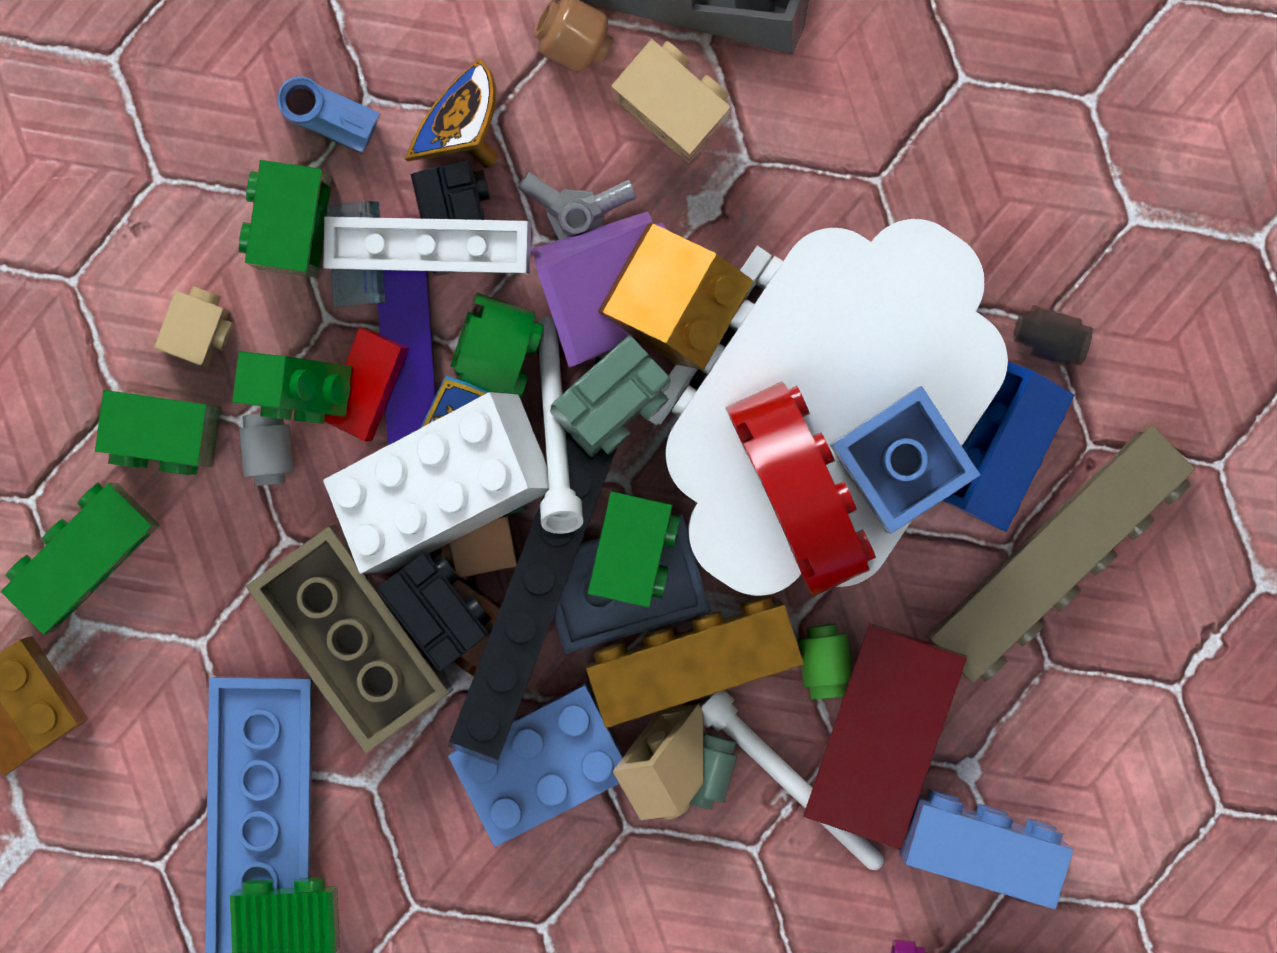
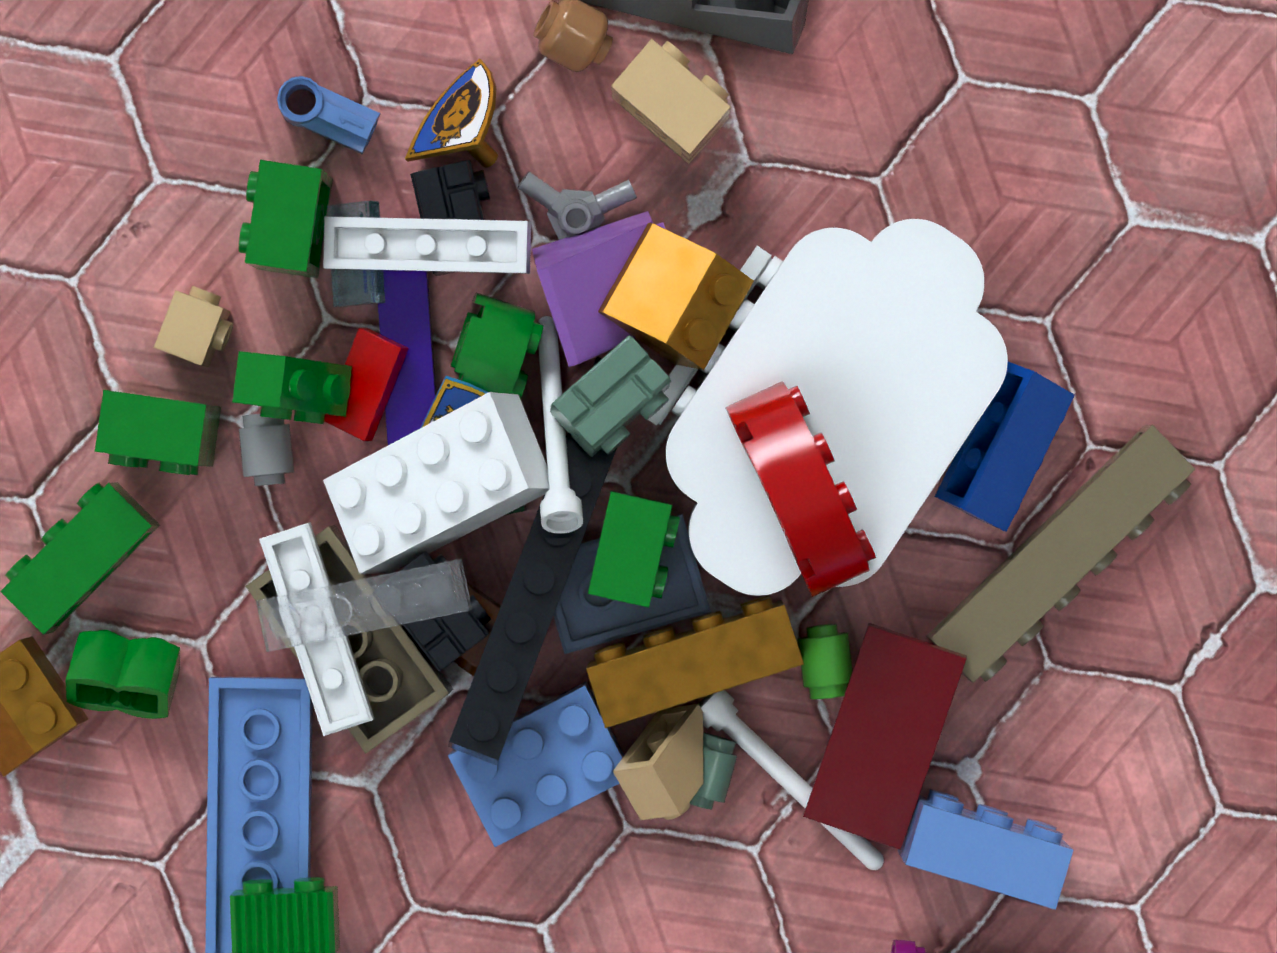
(123, 674): none -> green brick
(326, 664): none -> white tile
(364, 605): none -> clear plate
(483, 549): medium nougat brick -> none
(904, 460): medium blue brick -> none
(1052, 336): clear smoke brick -> none

